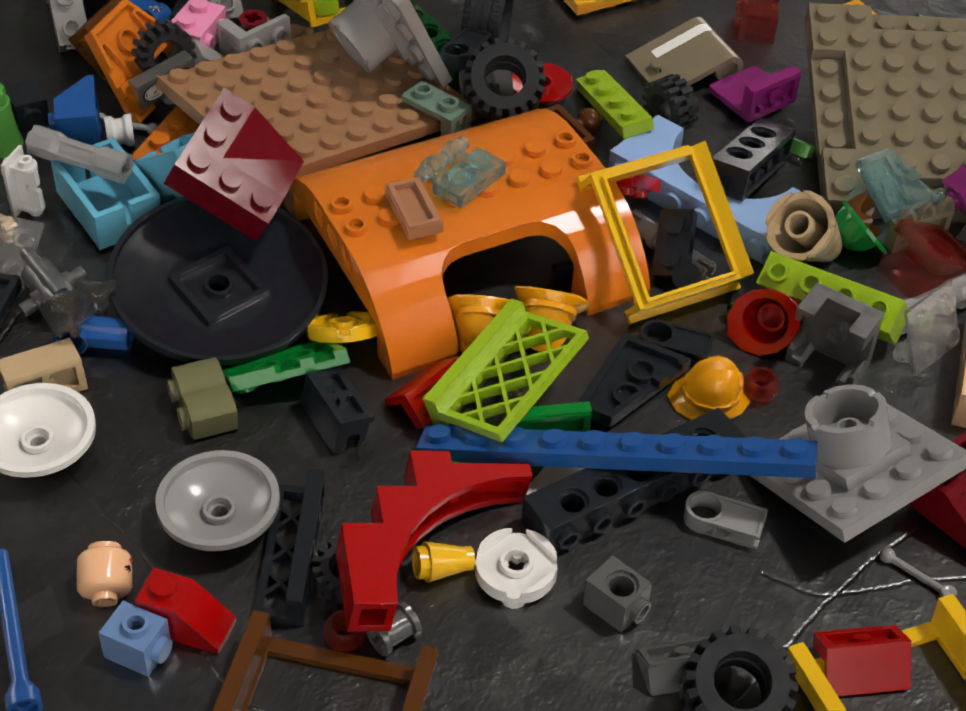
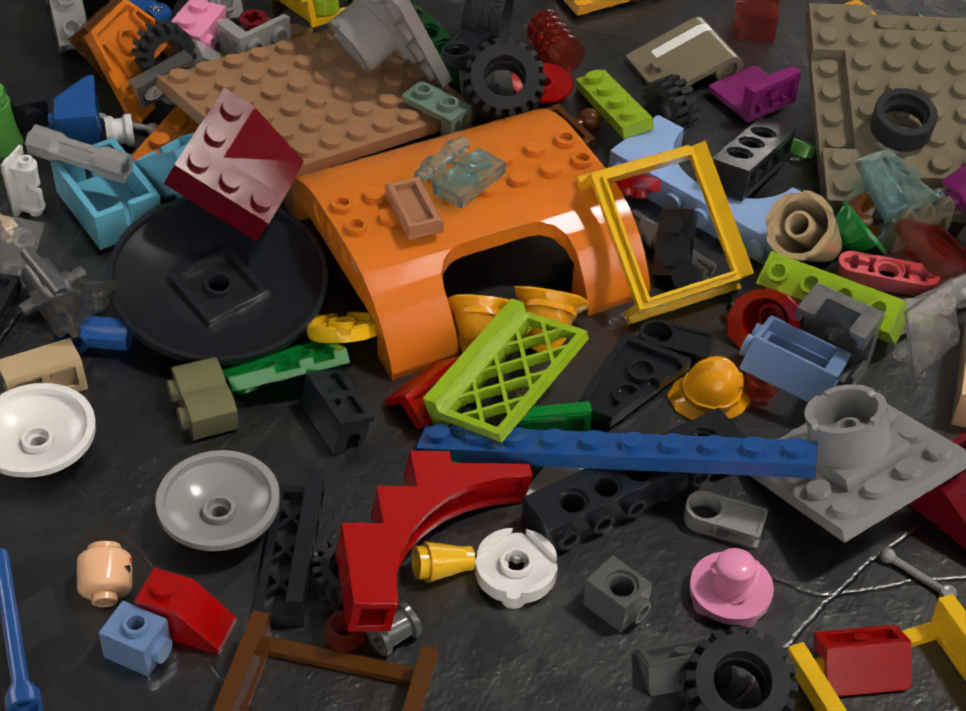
(555, 40): none -> clear red piece
(731, 588): none -> bright pink plate
(792, 359): none -> medium blue window
(900, 268): none -> coral beam
(910, 102): none -> black tyre

